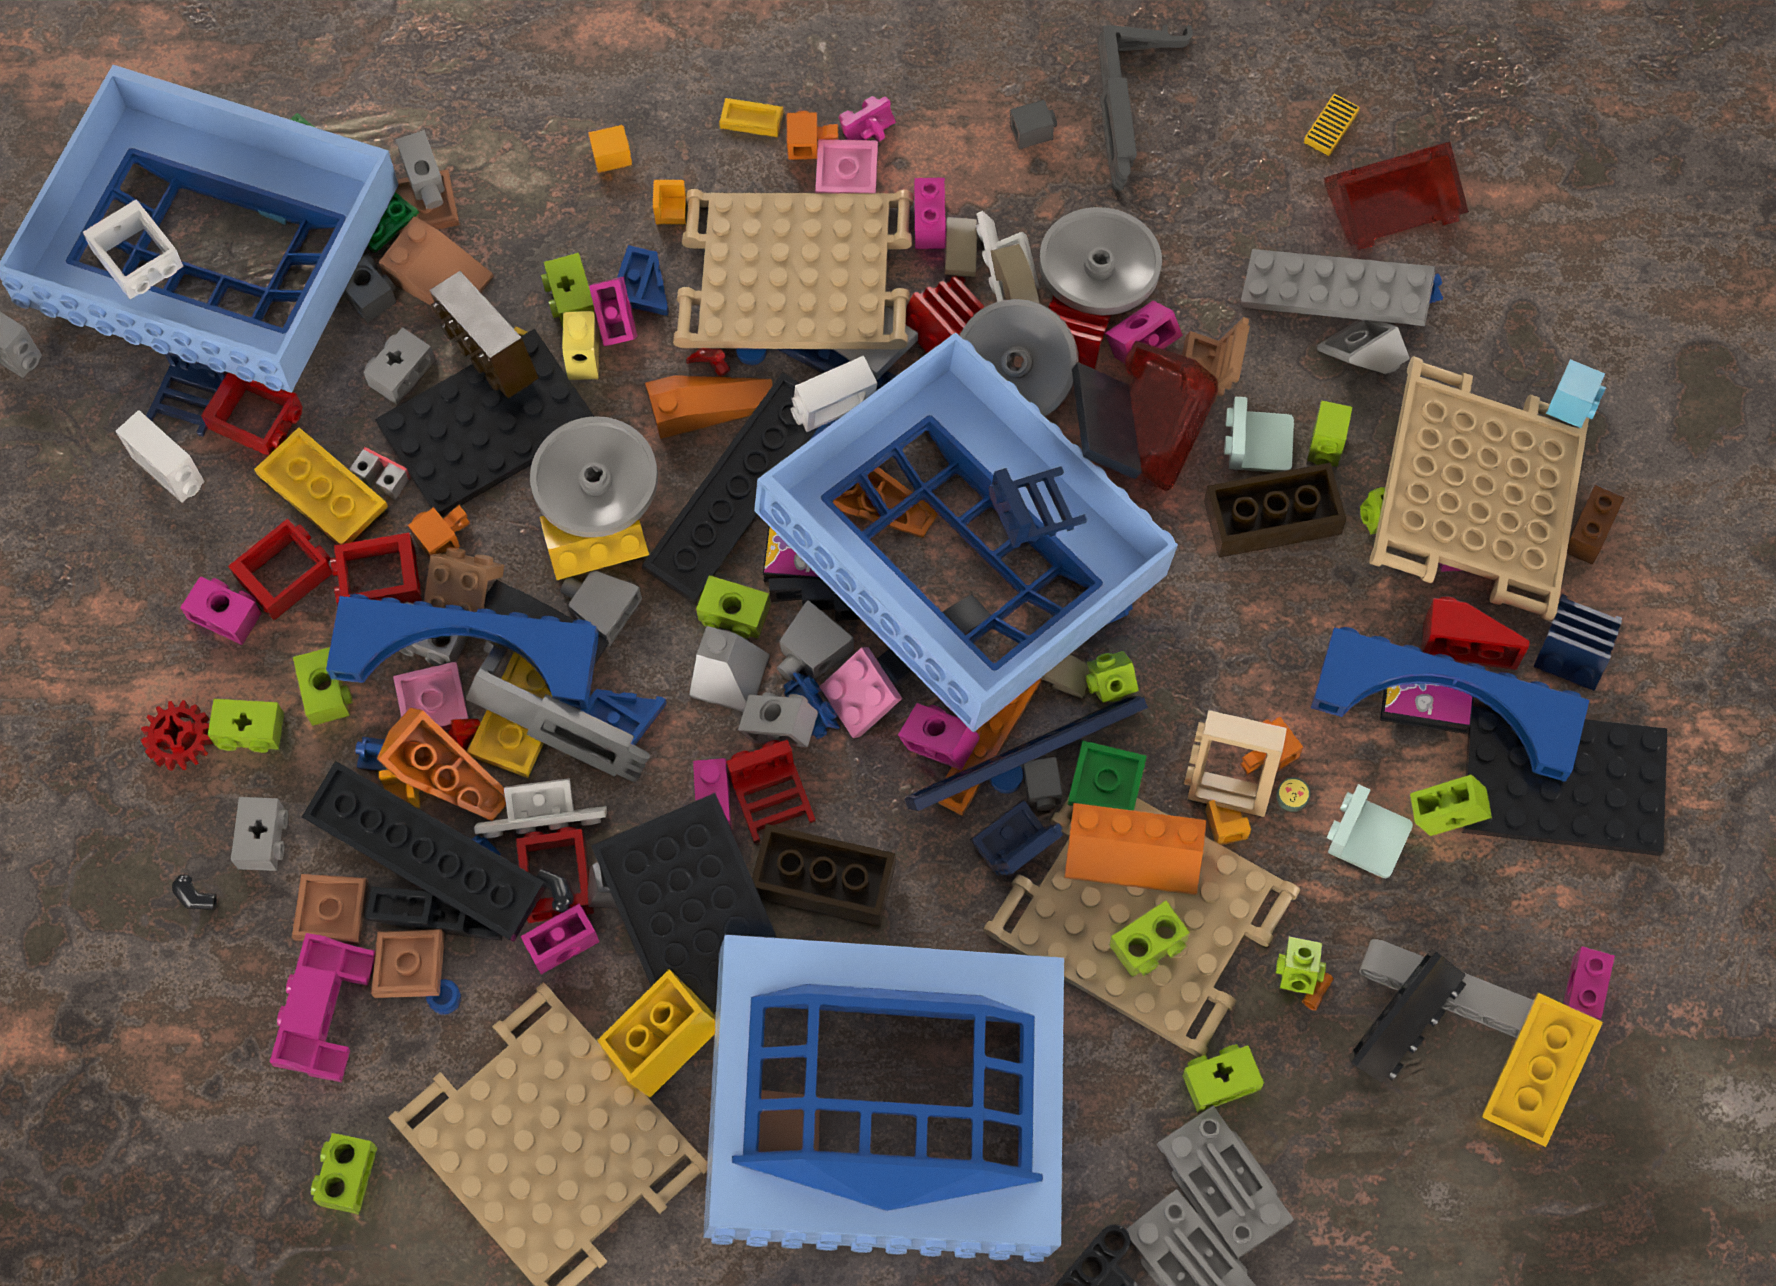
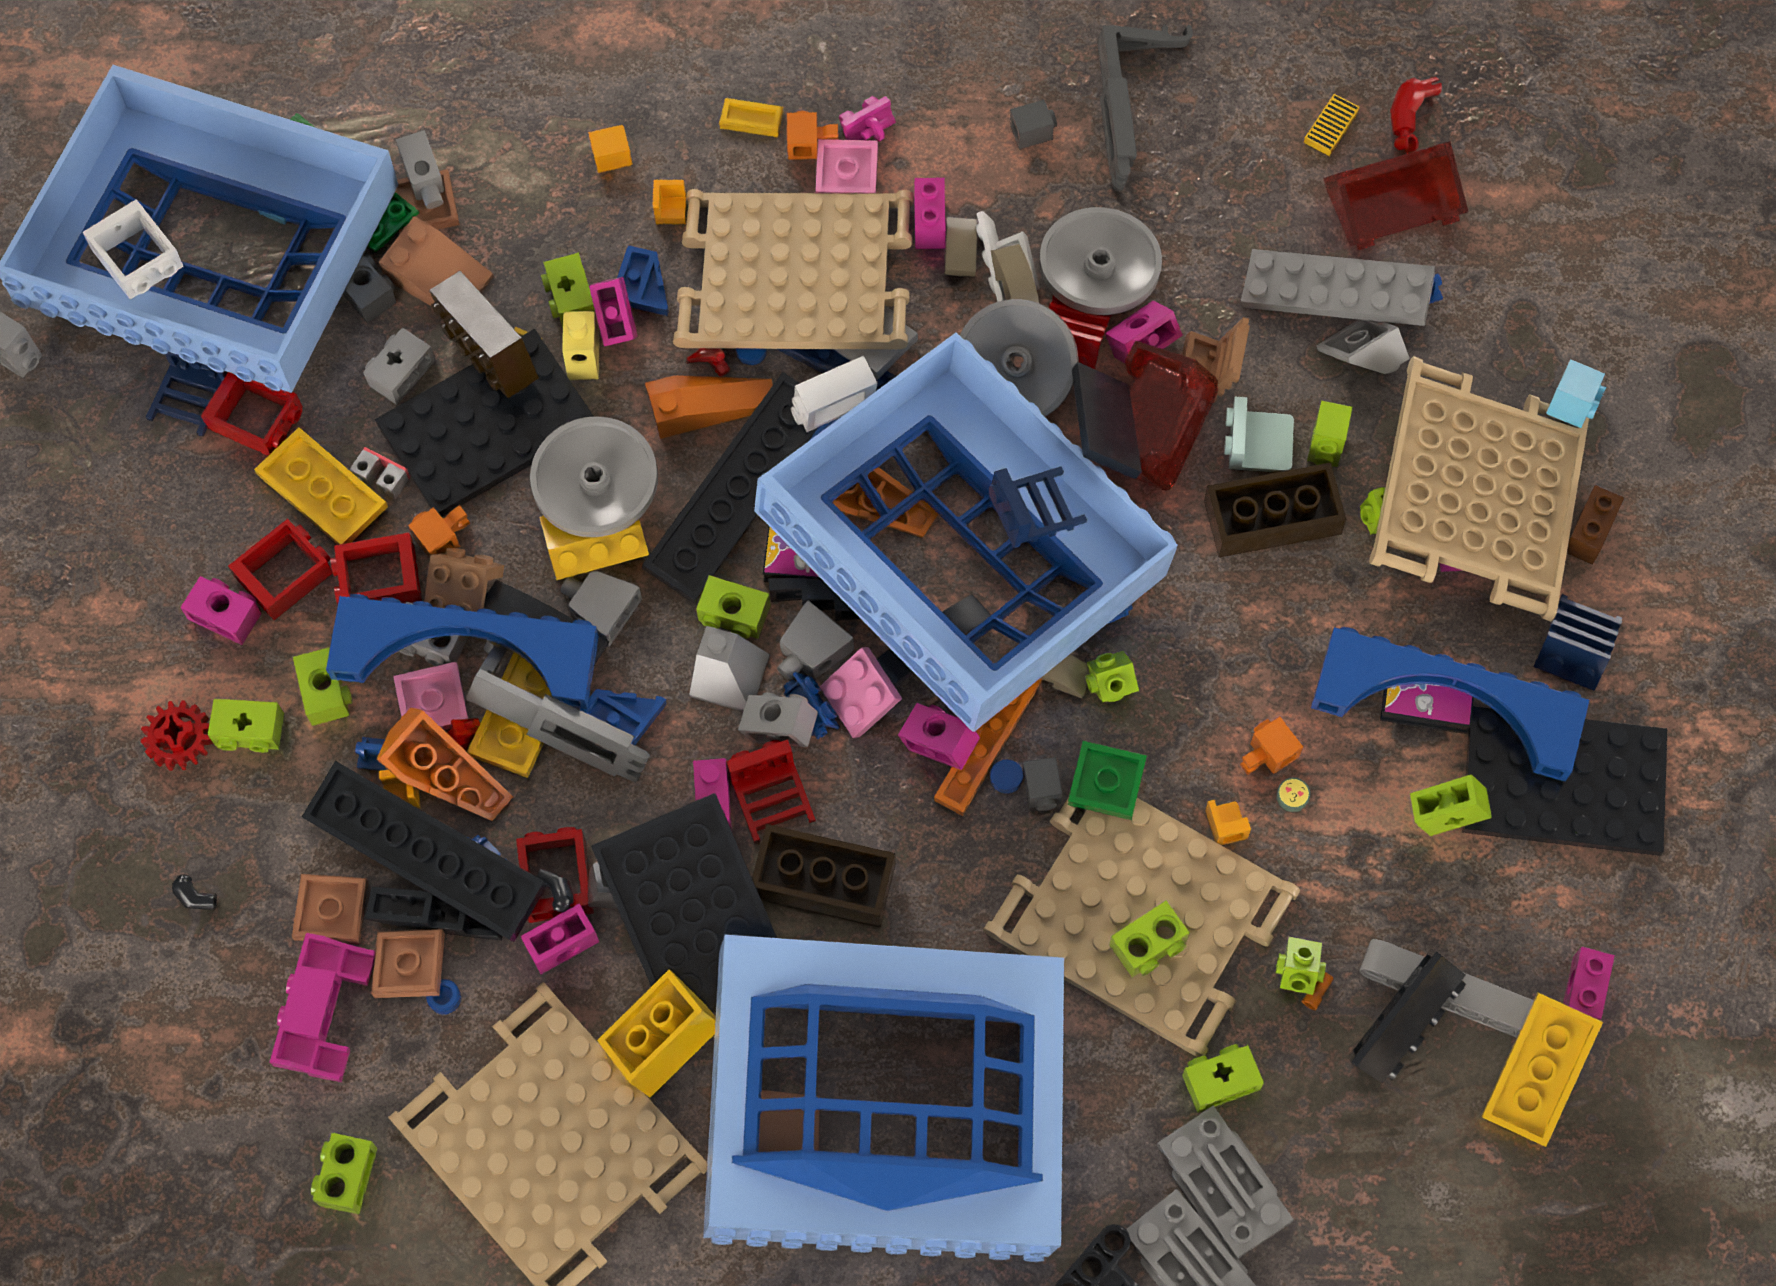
(160, 456): white window -> none
(251, 819): light grey brick -> none
(539, 805): white bracket -> none
(941, 312): red plate -> none
(1014, 839): dark blue plate -> none
(1025, 752): dark blue tile -> none
(1135, 848): orange slope -> none
(1227, 791): tan window -> none
(1368, 834): light aqua bracket -> none
(1404, 108): none -> red arm
(1470, 636): red slope -> none

